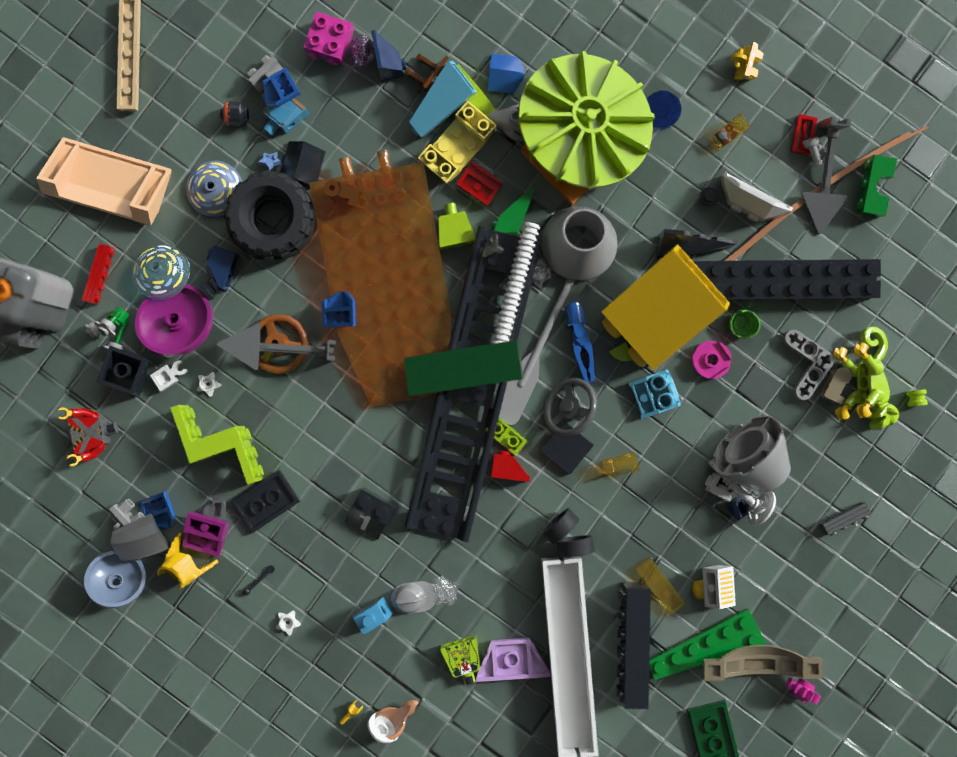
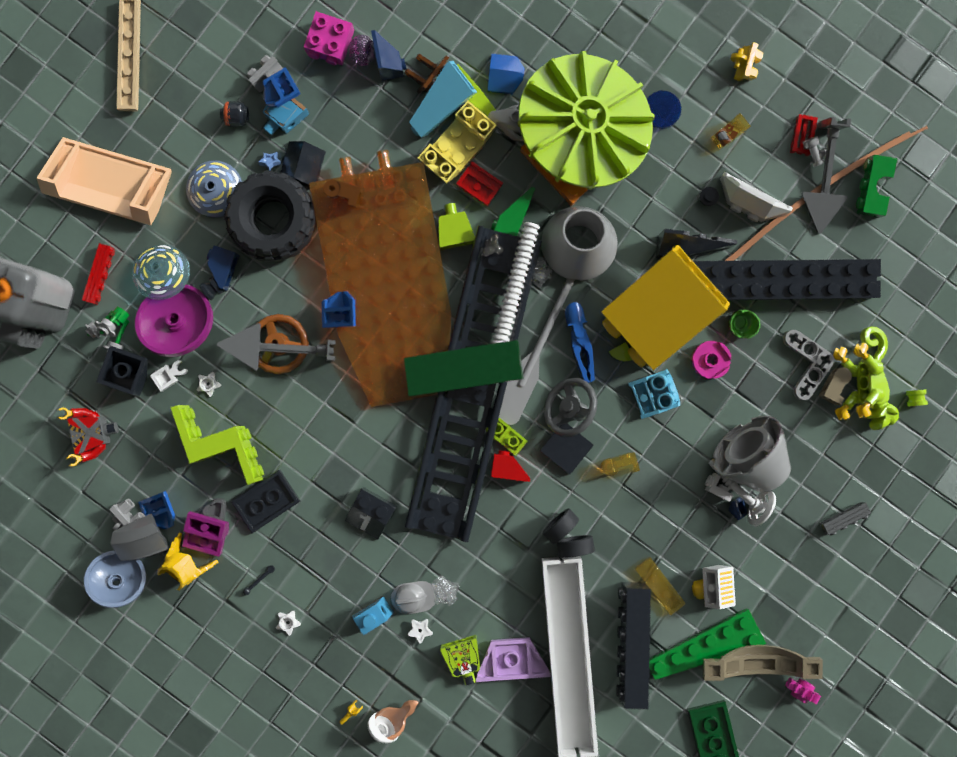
(420, 625): none -> white plate

